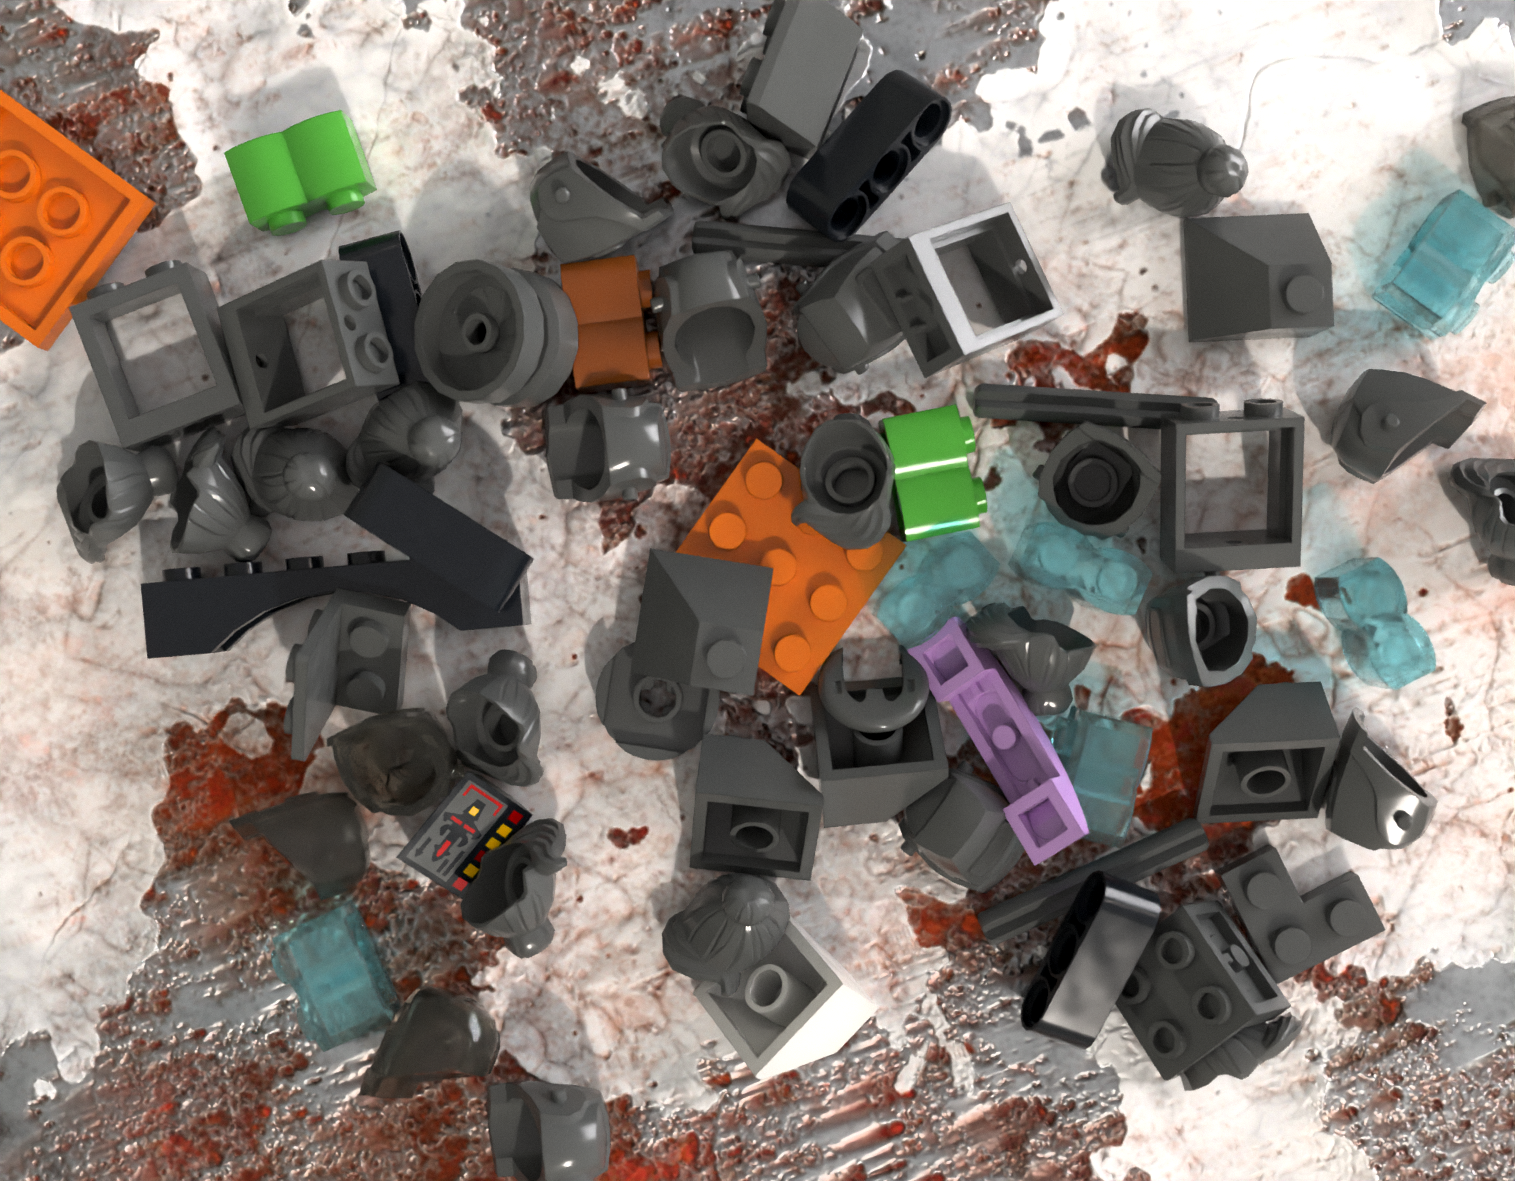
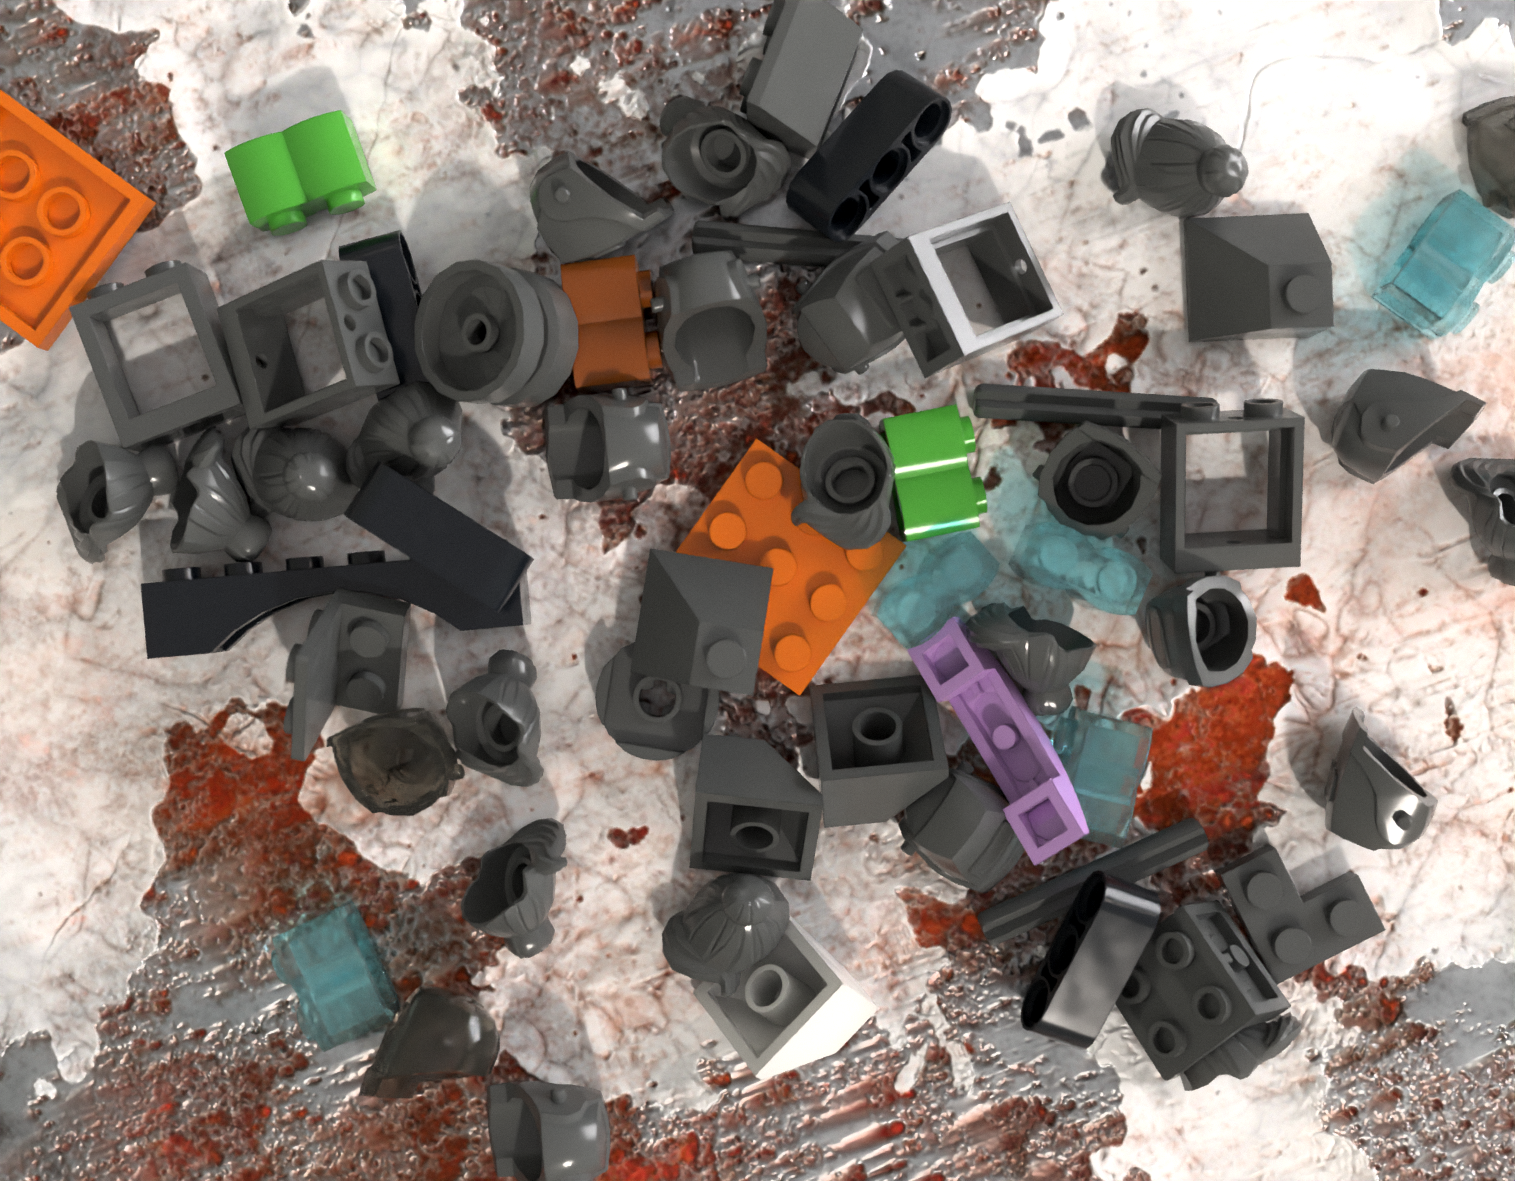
(318, 835): clear smoke helmet -> none
(462, 830): piece -> none
(875, 712): dark grey head -> none
(1269, 757): dark grey slope -> none
(1378, 635): clear light blue brick -> none

